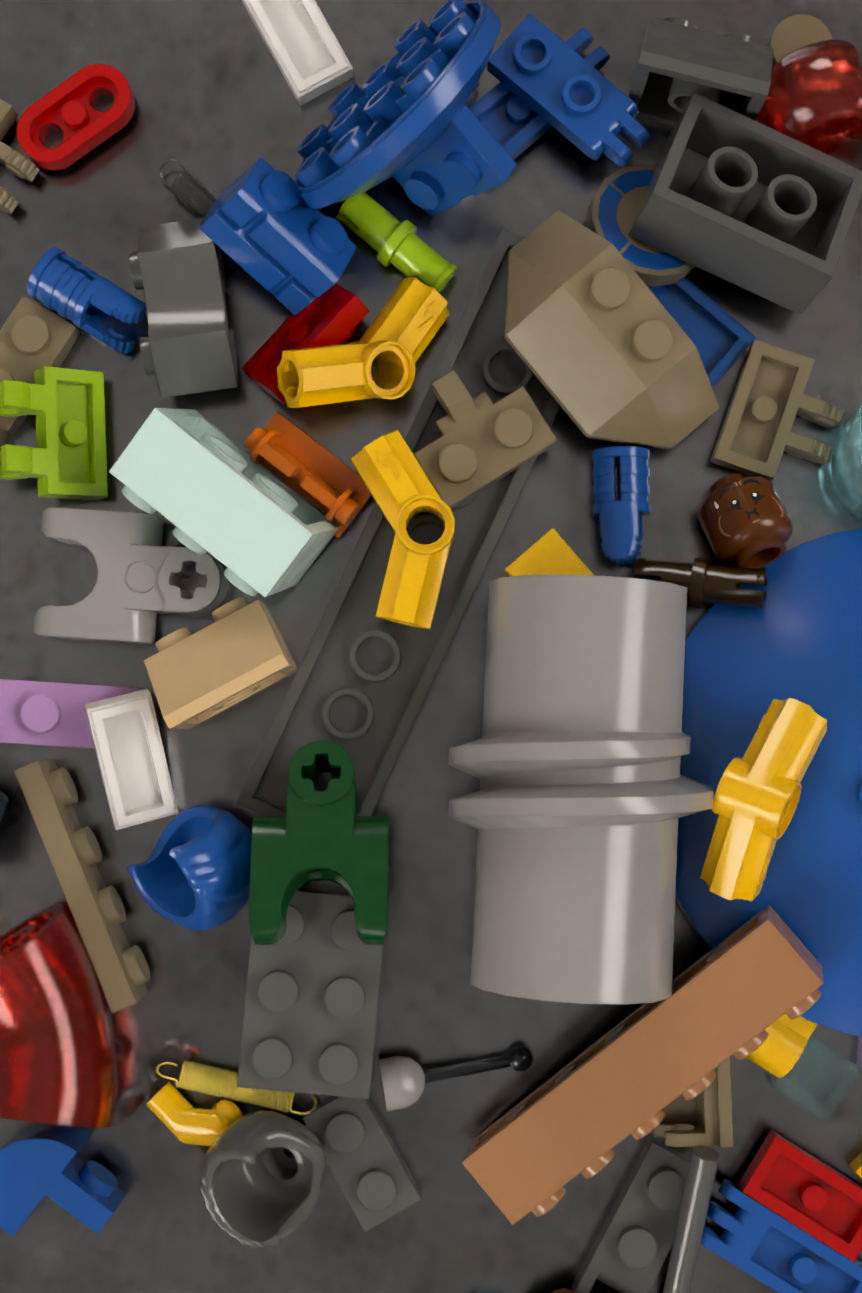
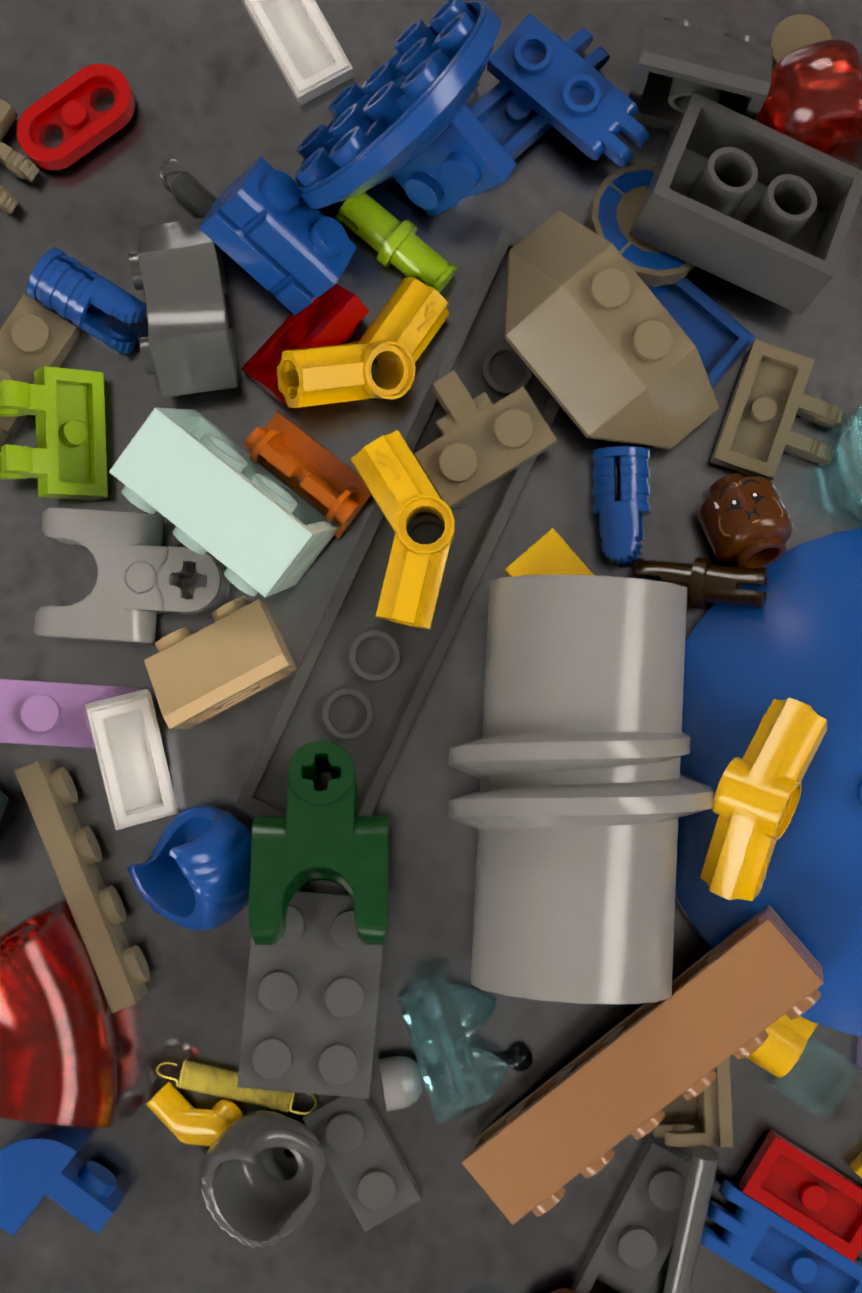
(438, 1024): none -> clear light blue tile

